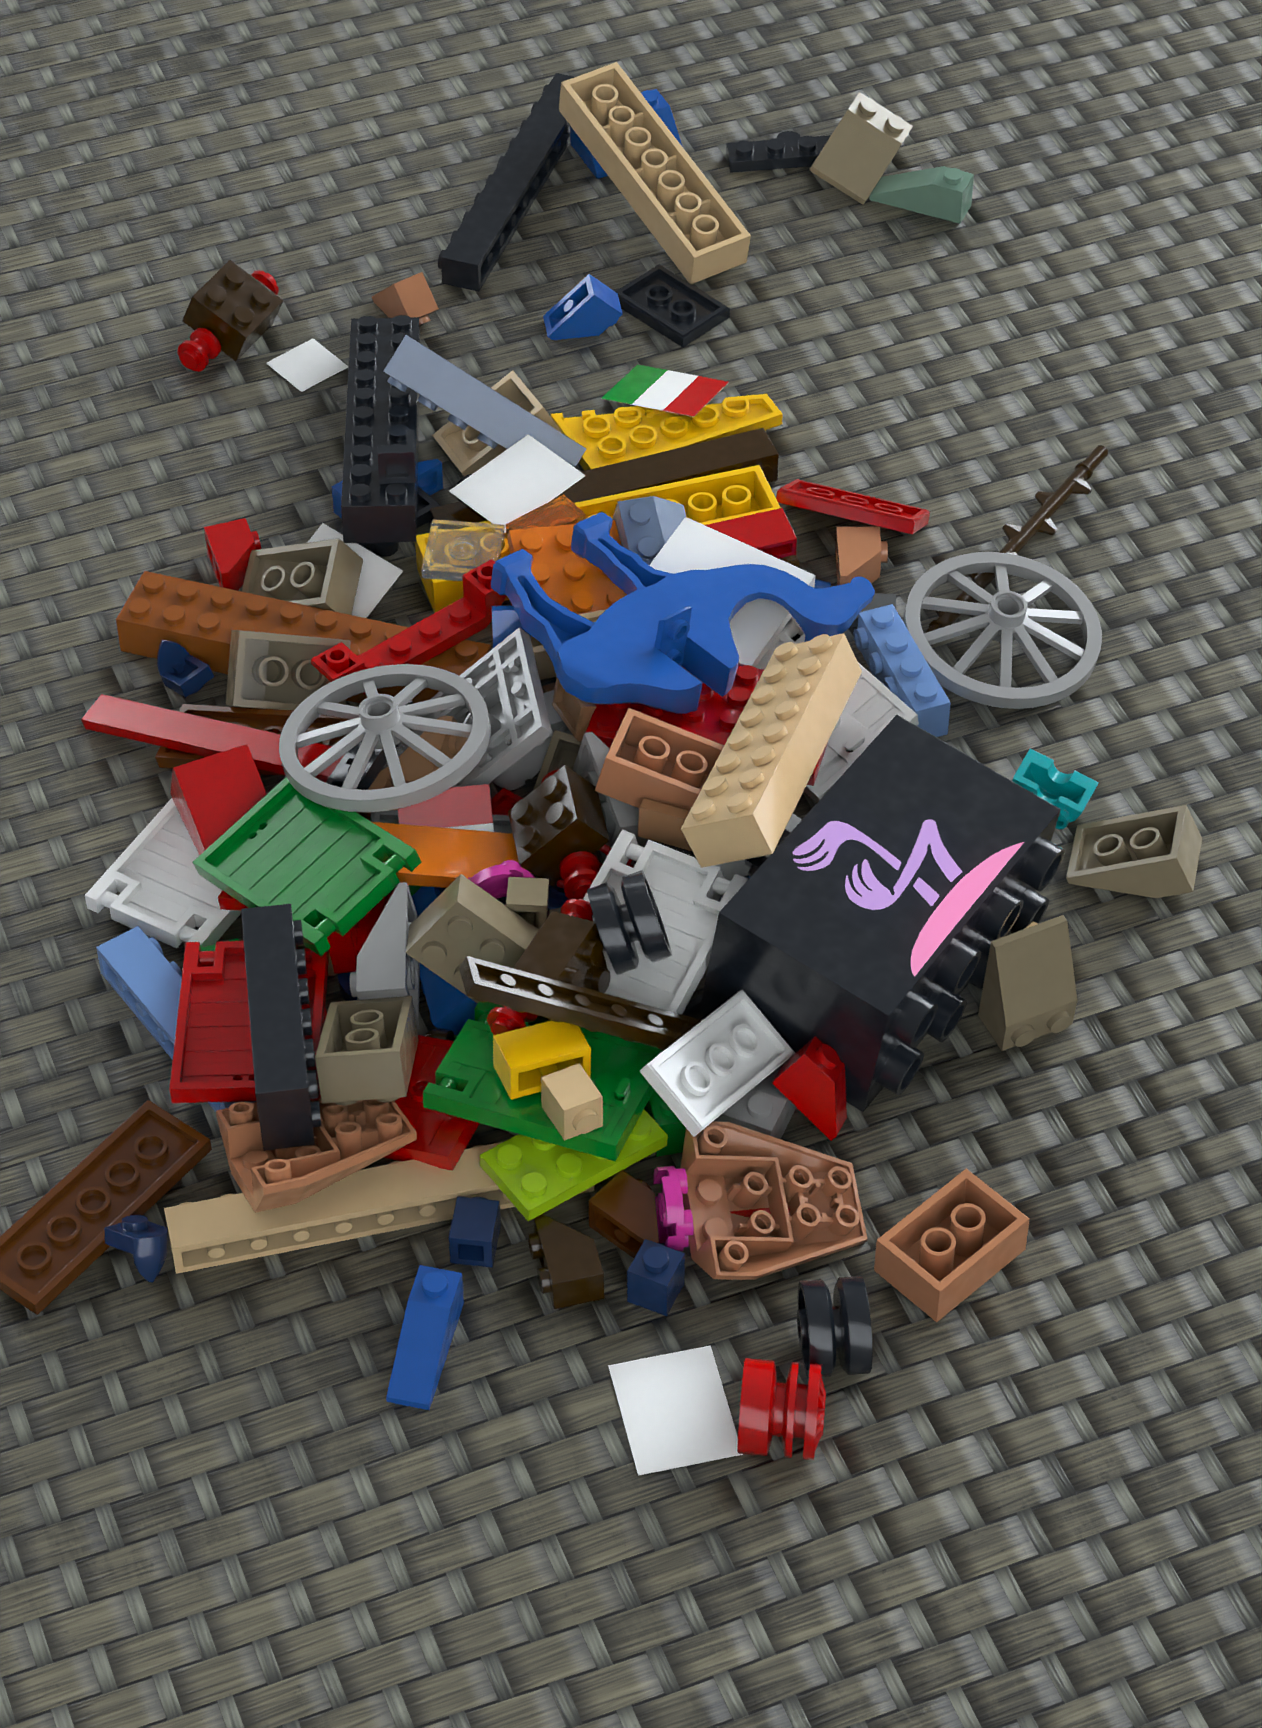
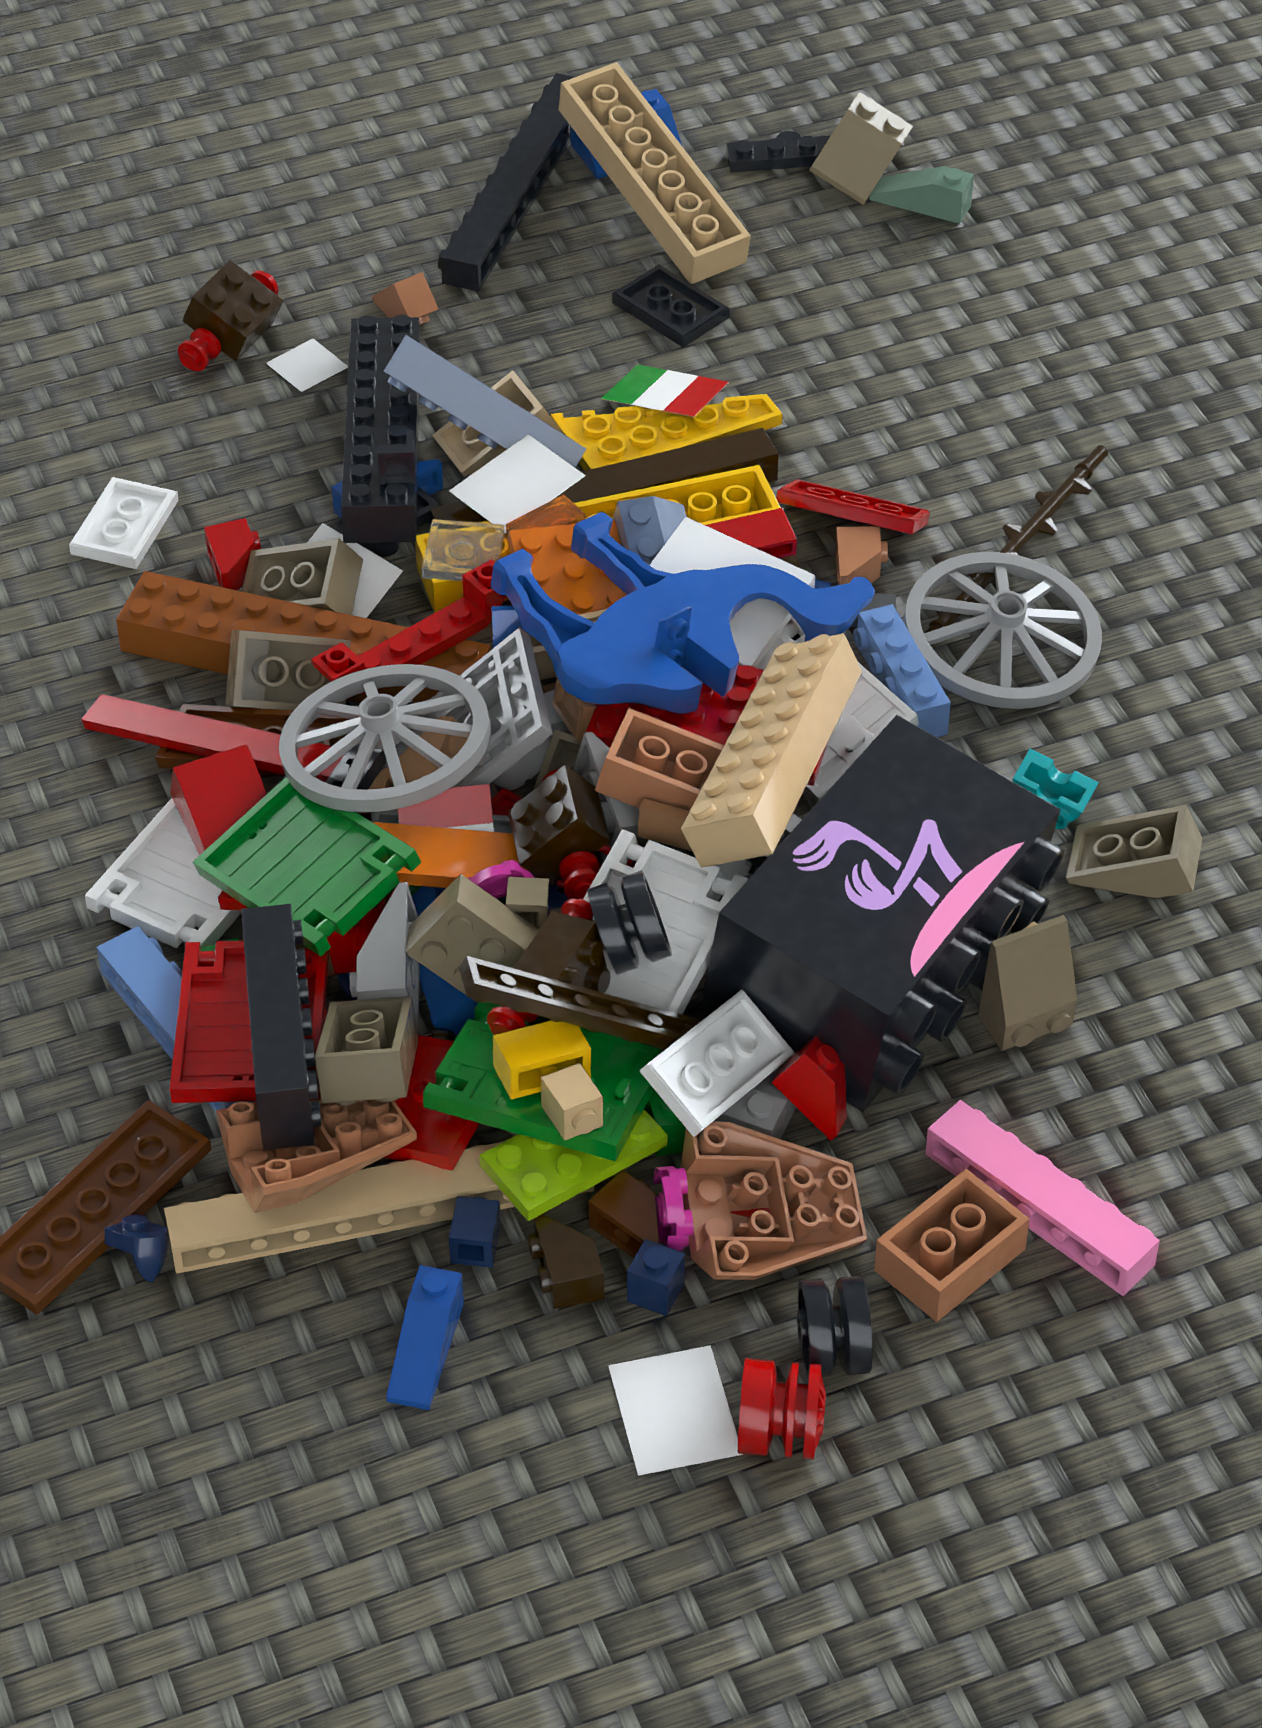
(123, 523): none -> white tile
(181, 670): dark blue plate -> none
(583, 311): blue slope -> none
(1056, 1204): none -> bright pink brick

